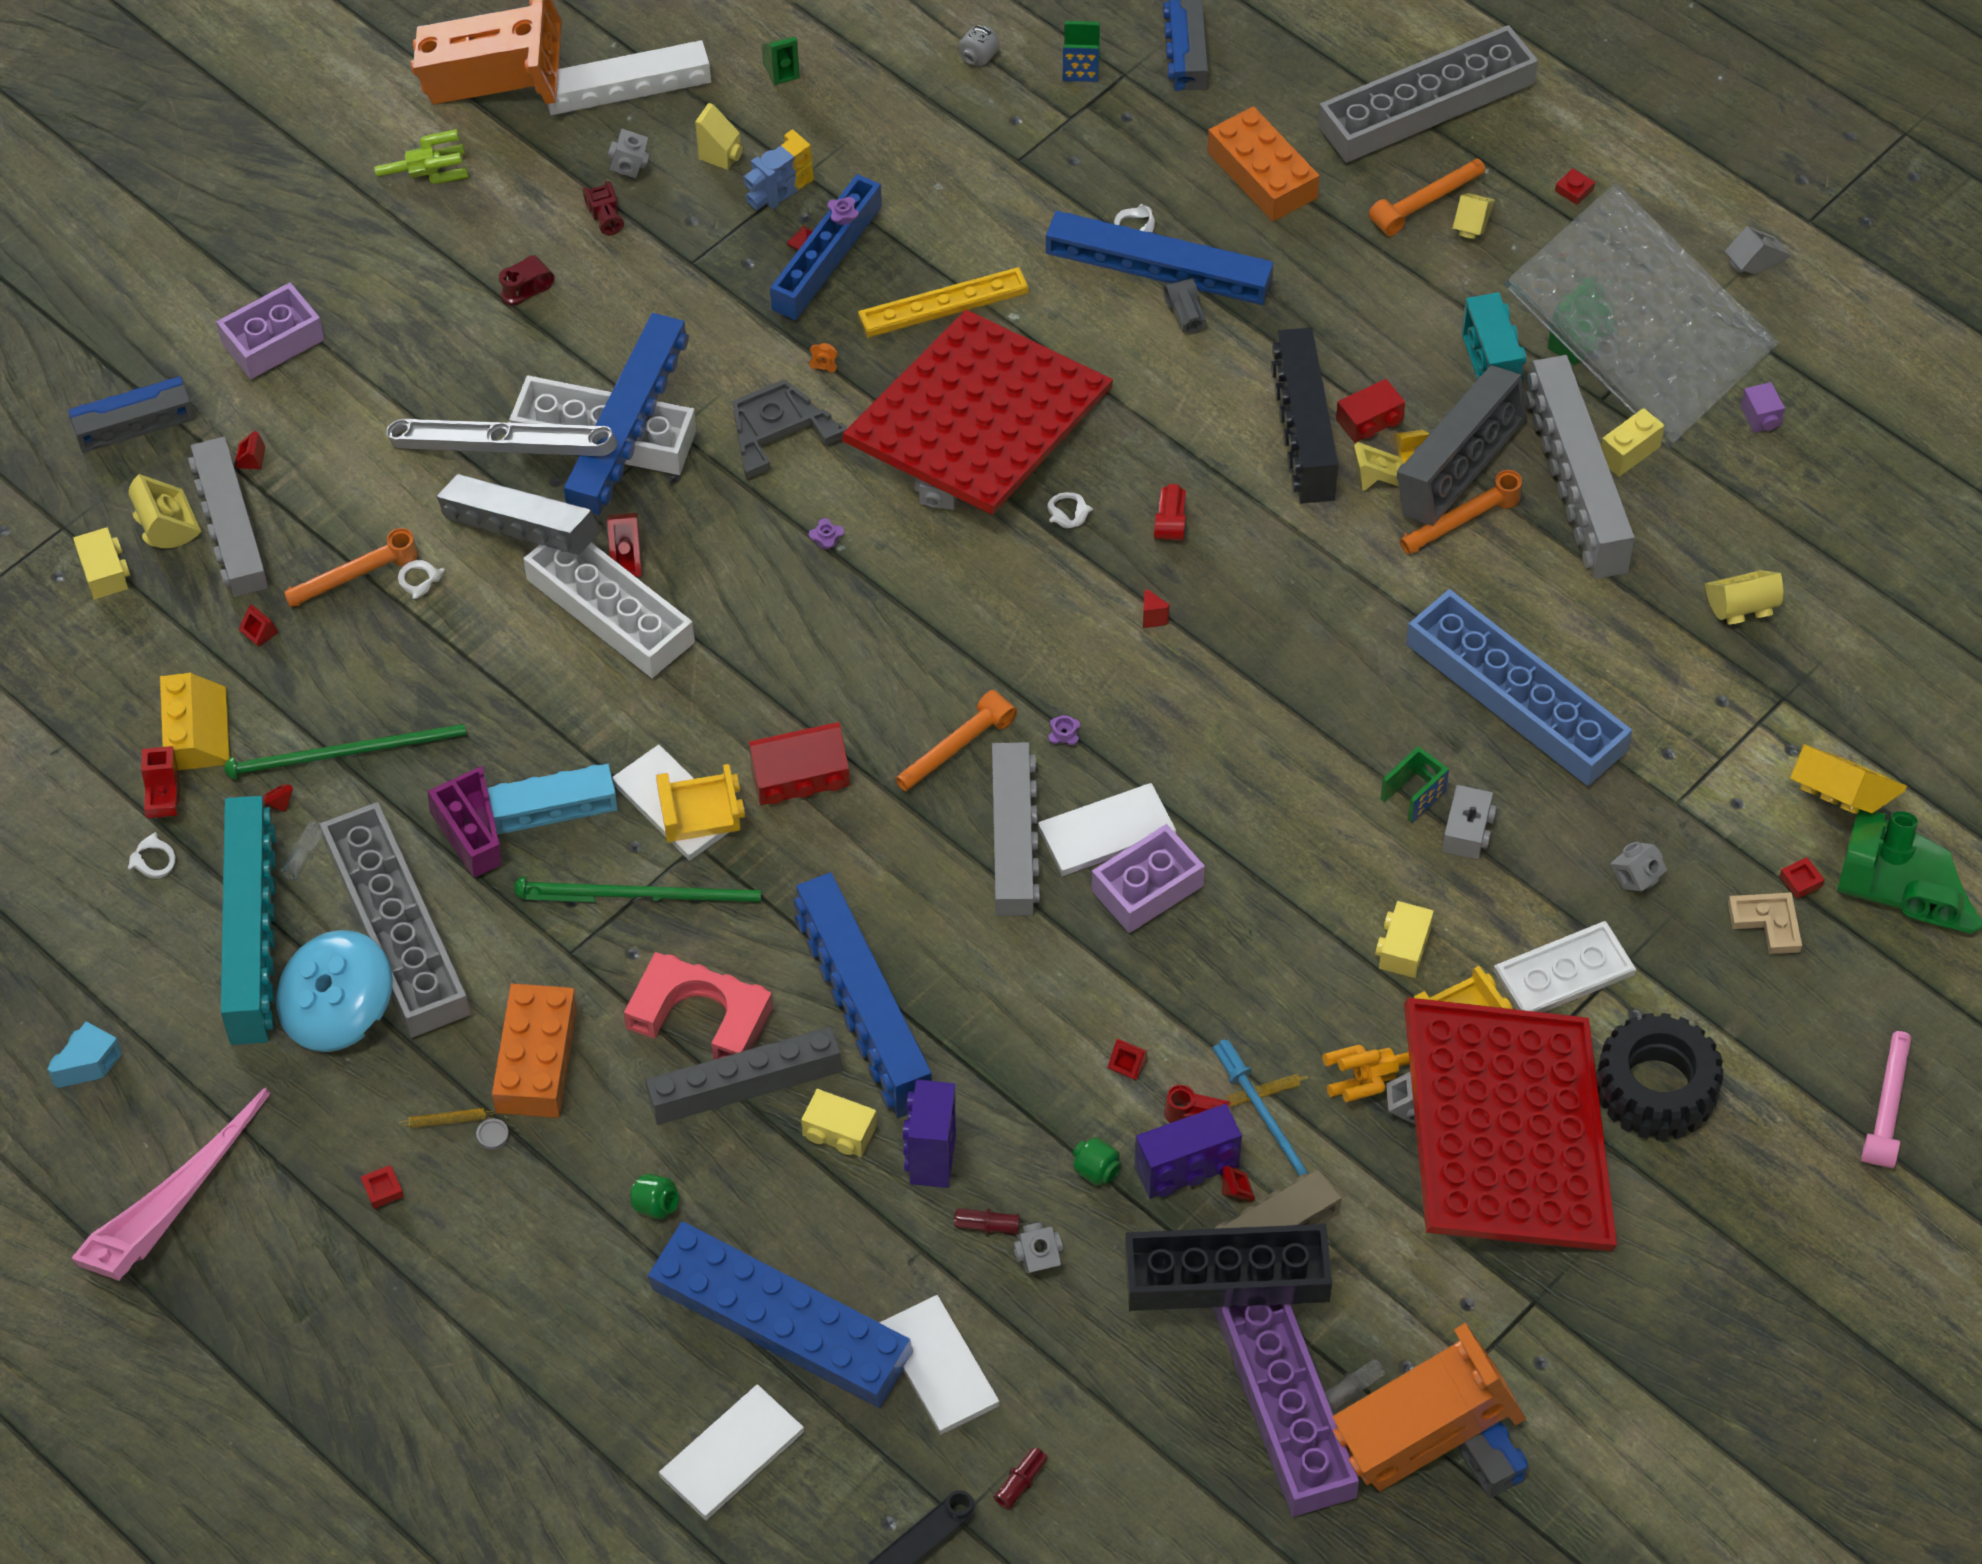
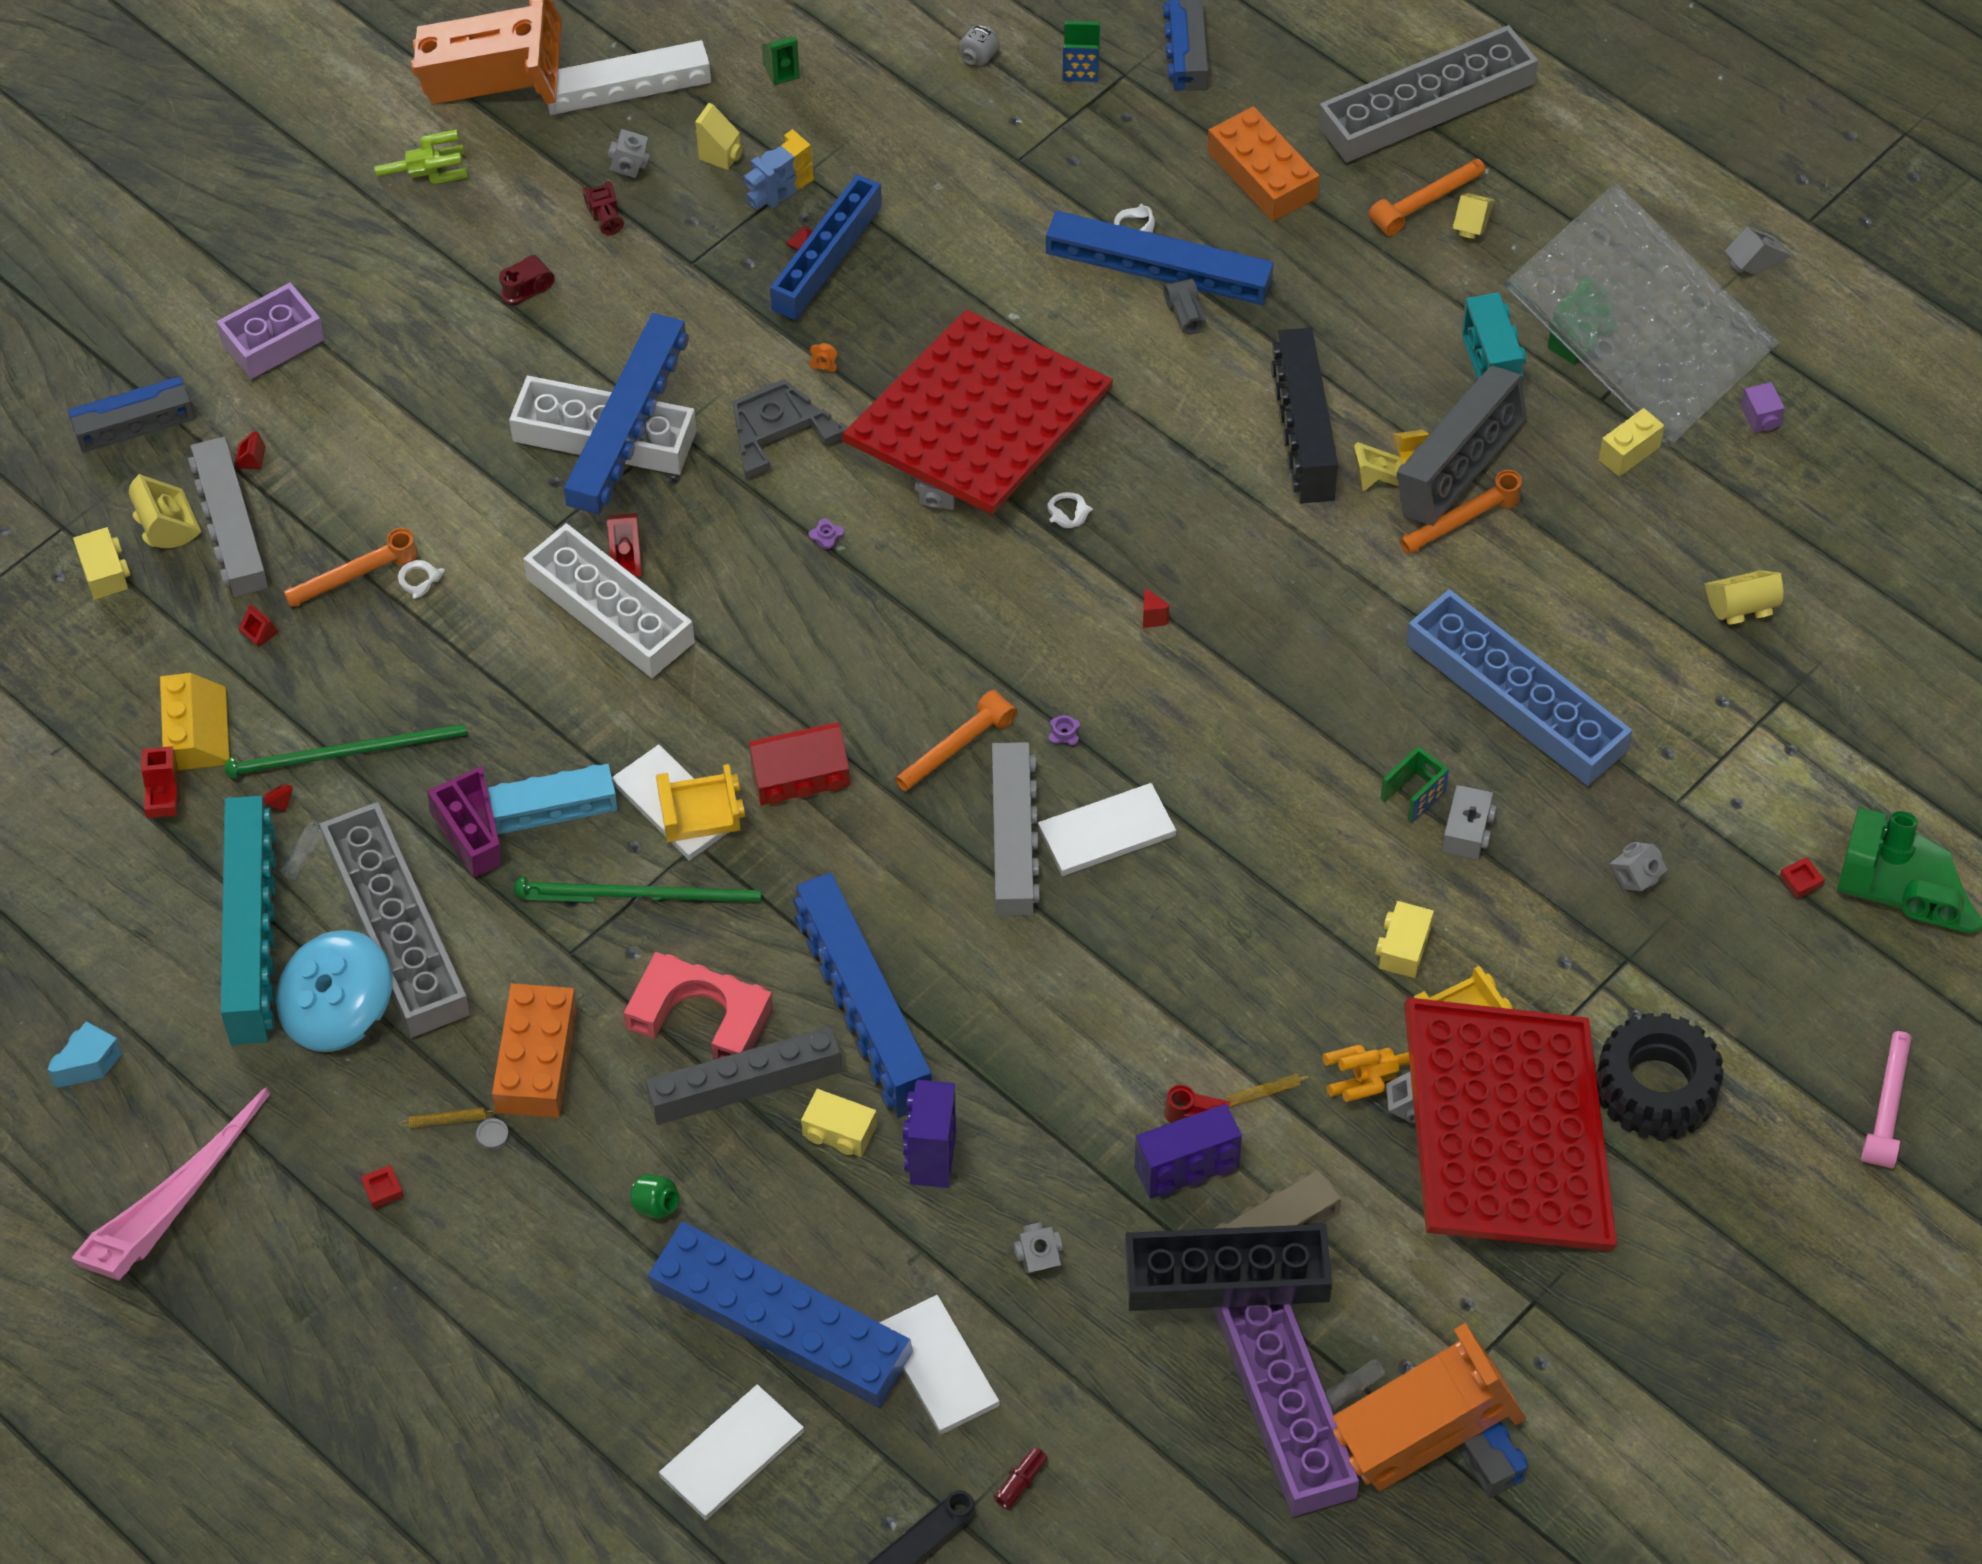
(154, 843): white piece -> none
(518, 438): light grey beam -> none
(518, 514): brick -> none
(843, 210): medium lavender plate -> none
(943, 302): yellow tile -> none
(987, 1221): dark red axle -> none
(1096, 1161): green head -> none
(1127, 1059): red slope -> none
(1148, 878): lavender brick -> none
(1171, 517): red piece -> none
(1236, 1184): red slope -> none
(1238, 1073): dark azure piece -> none
(1370, 410): red brick -> none
(1565, 969): white tile -> none
(1575, 186): red plate -> none
(1579, 467): light grey brick -> none
(1772, 912): tan plate -> none
(1844, 781): yellow slope -> none

